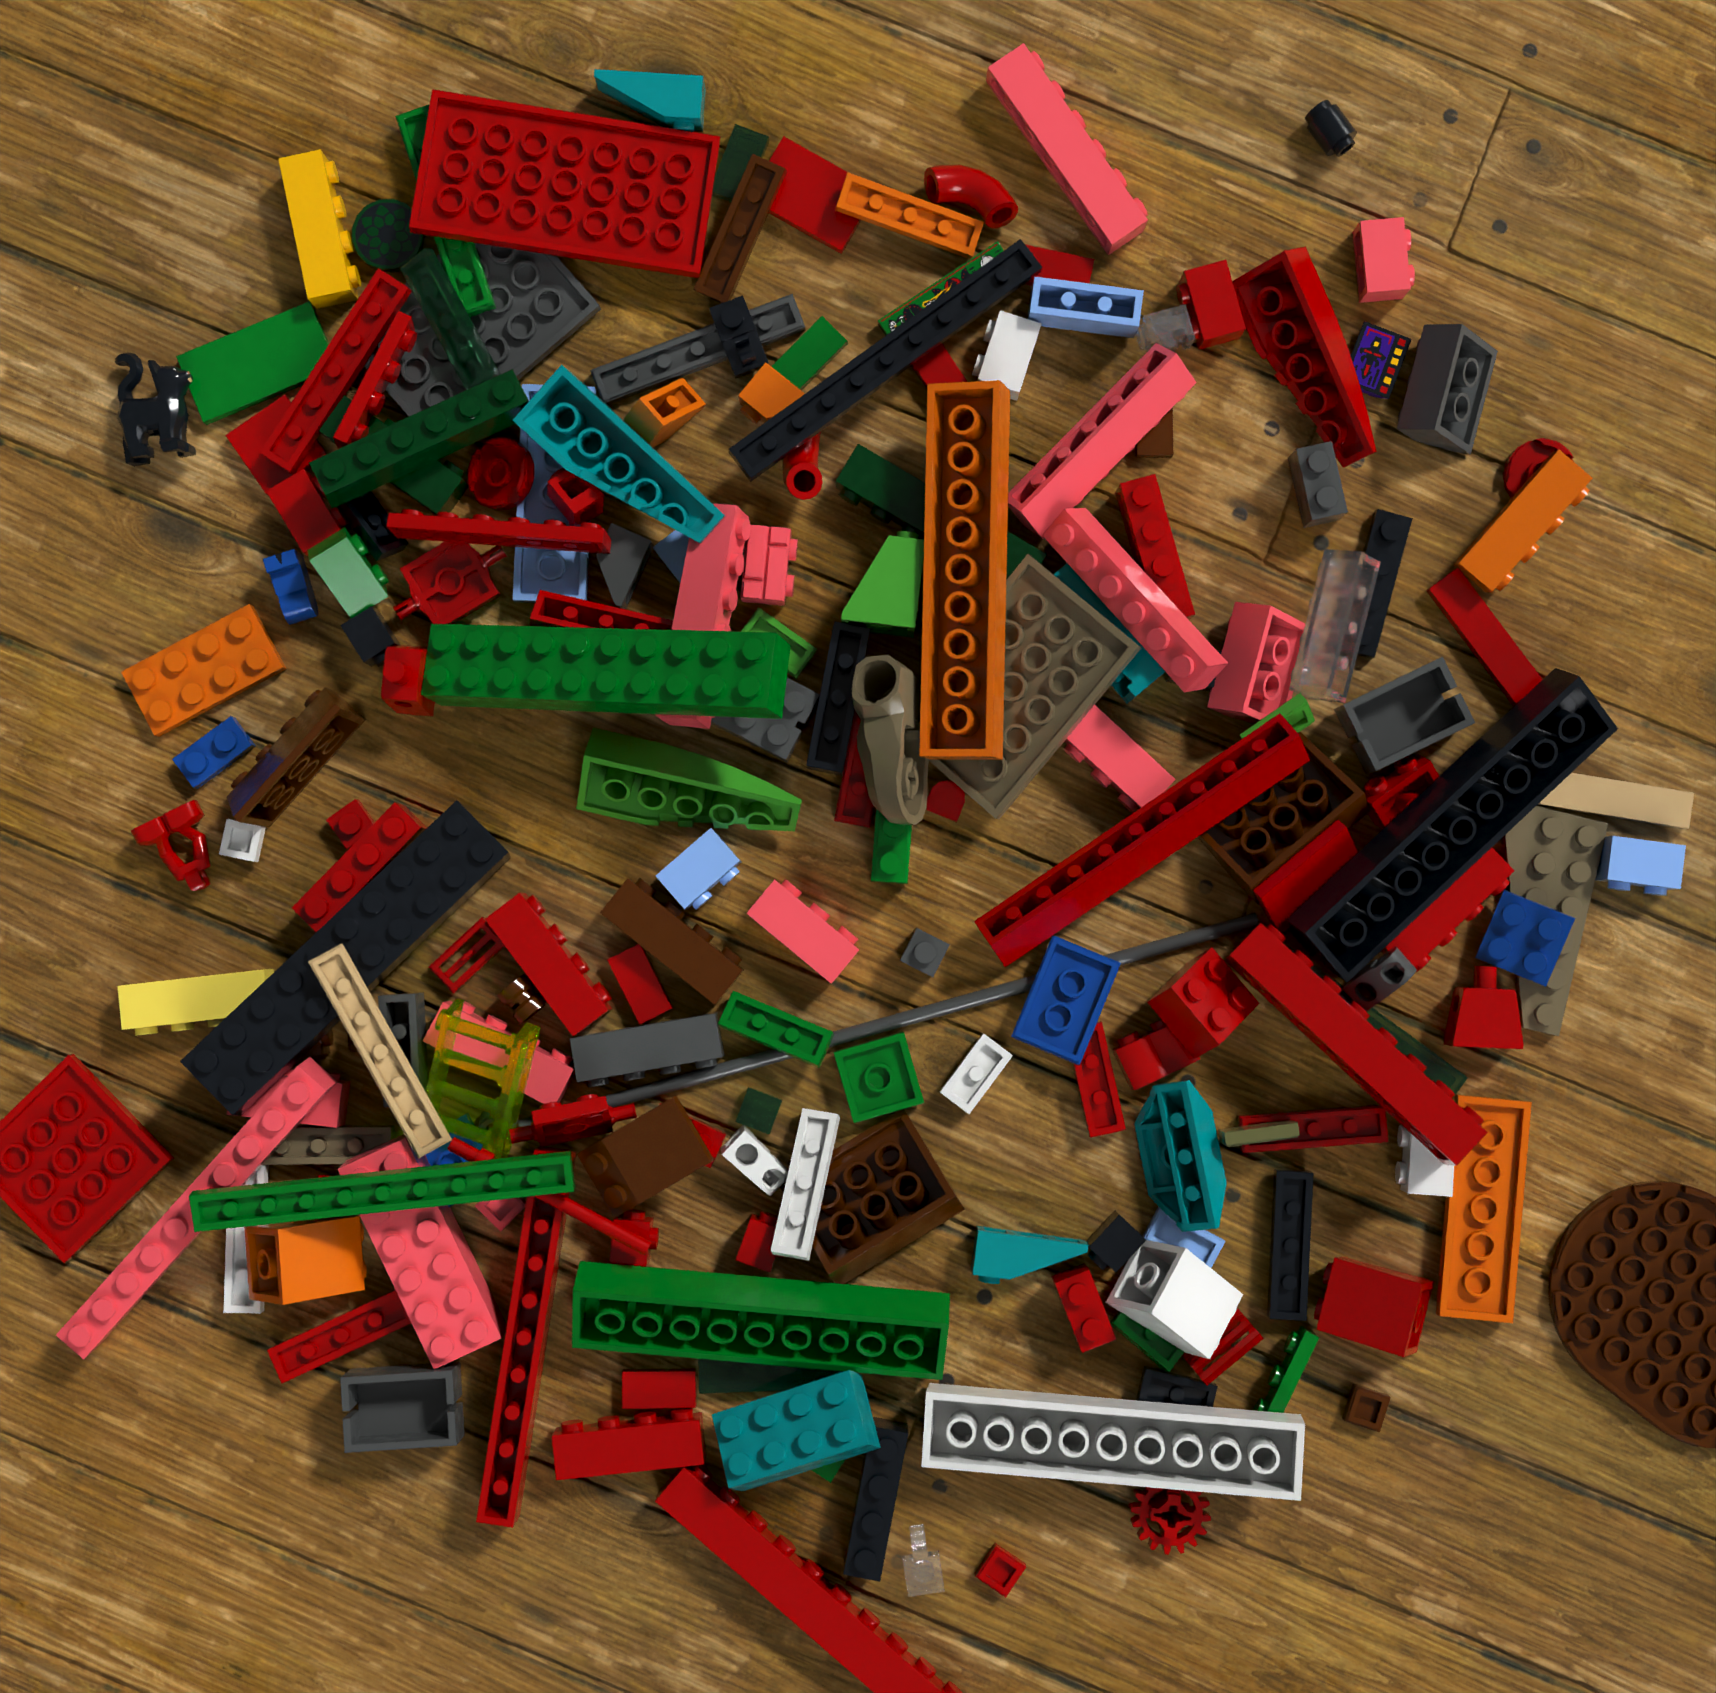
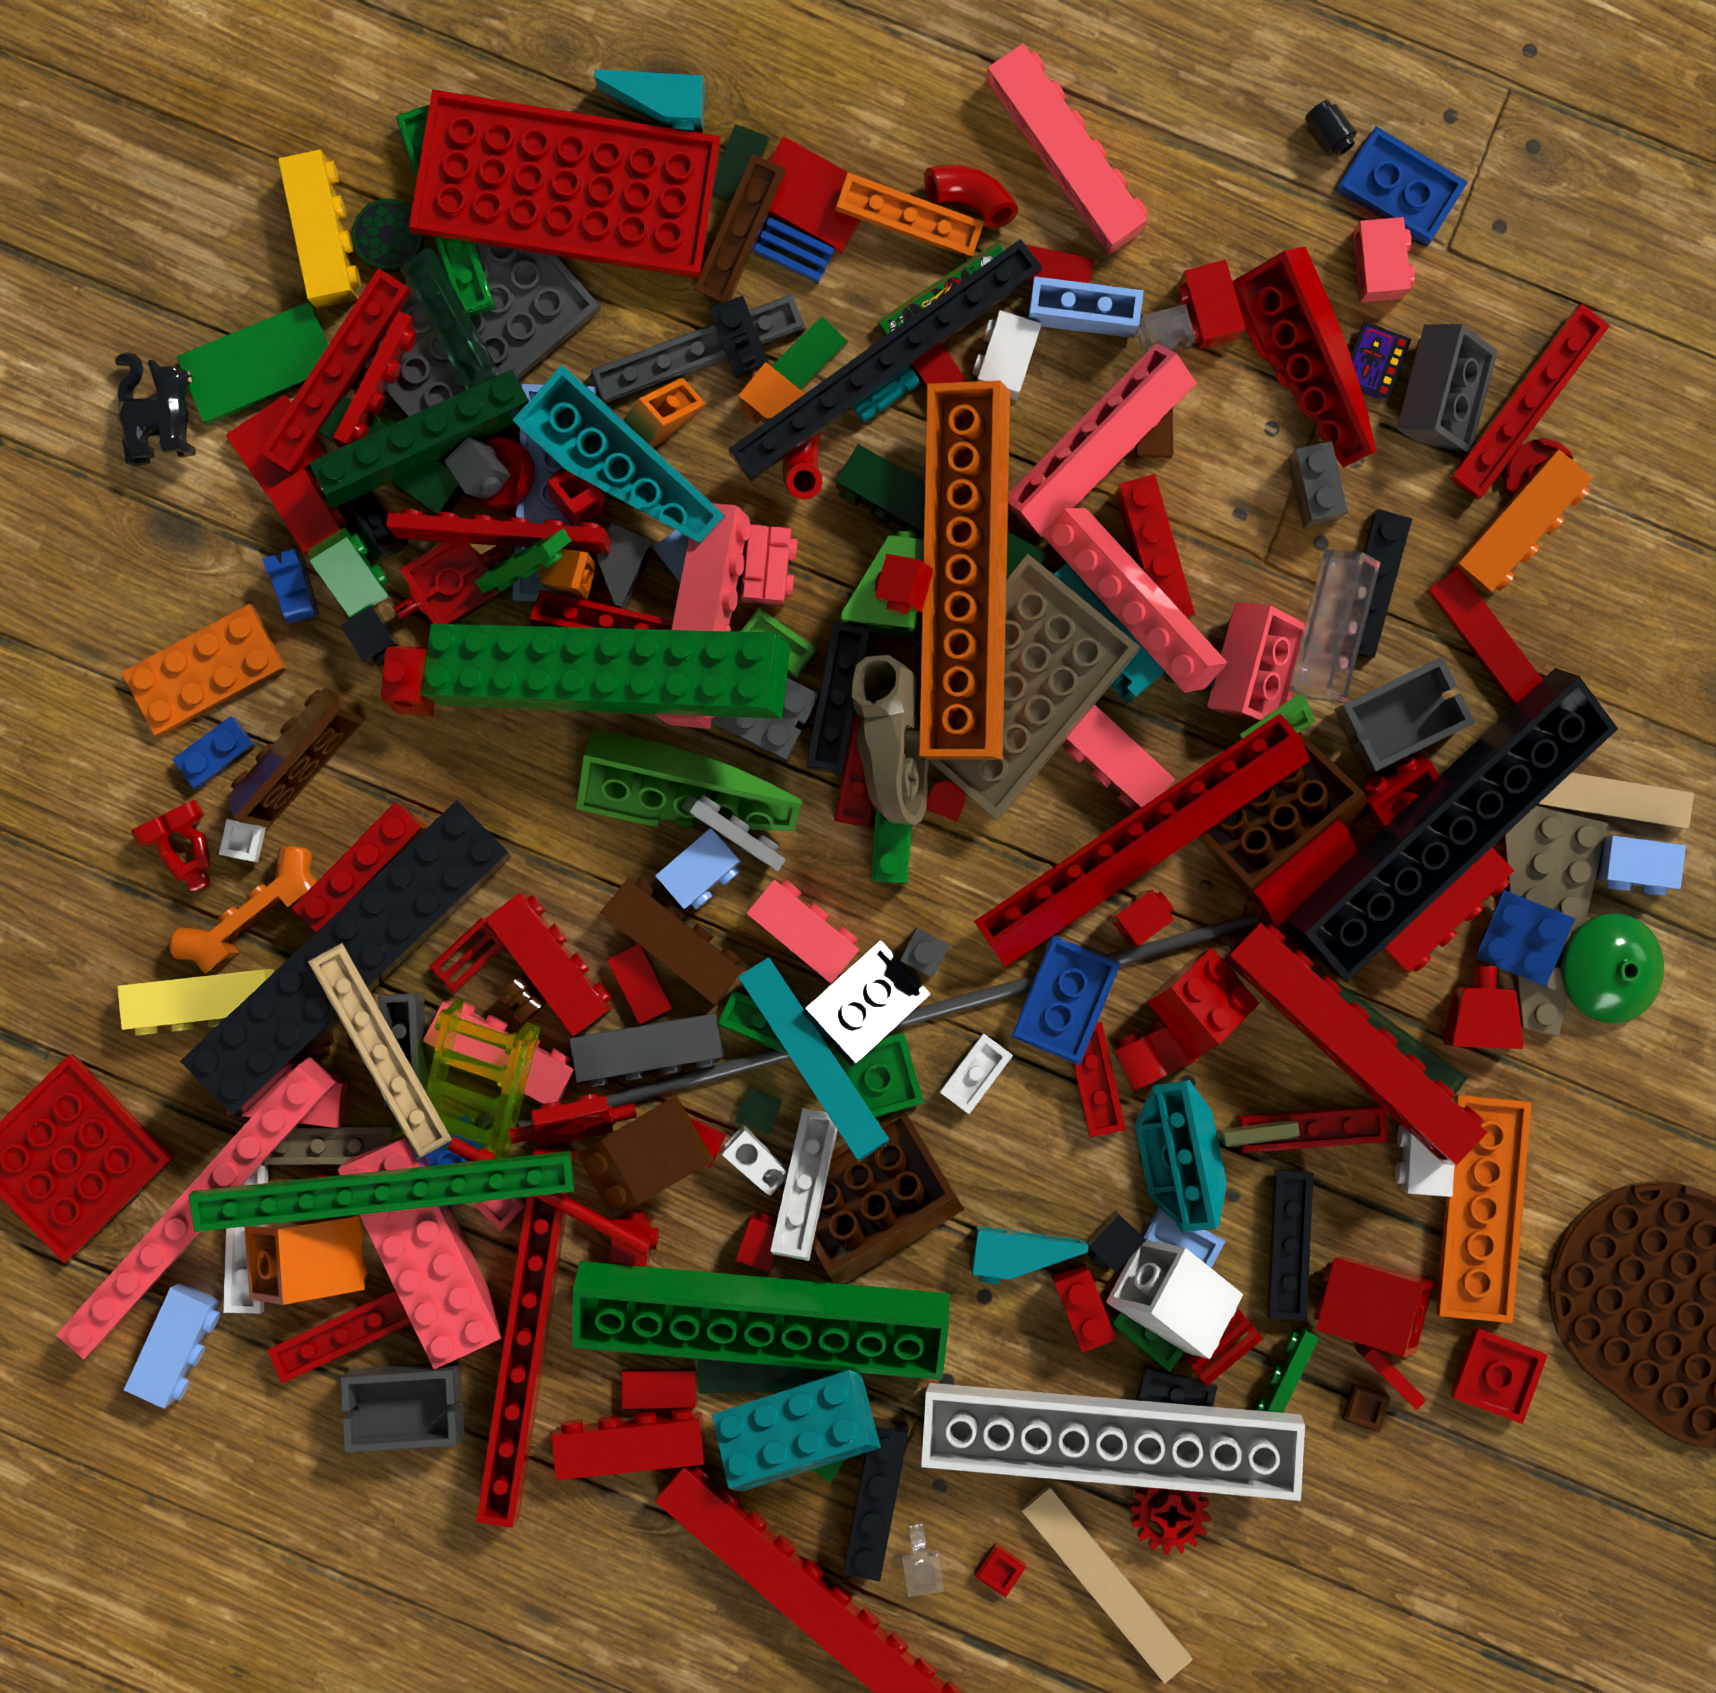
(173, 1345): none -> light blue brick
(213, 947): none -> orange plate
(350, 822): red plate -> none
(477, 468): none -> dark grey brick
(524, 562): none -> green plate
(570, 574): none -> orange slope
(734, 830): none -> light grey plate
(805, 240): none -> blue tile
(814, 1059): none -> teal tile
(865, 1003): none -> plate
(887, 395): none -> teal axle
(903, 584): none -> red brick
(1106, 1584): none -> tan tile
(1142, 917): none -> red brick
(1380, 978): dark grey leg -> none
(1392, 1376): none -> red tile
(1401, 183): none -> blue tile
(1498, 1375): none -> red plate
(1529, 401): none -> red plate
(1596, 968): none -> green dish

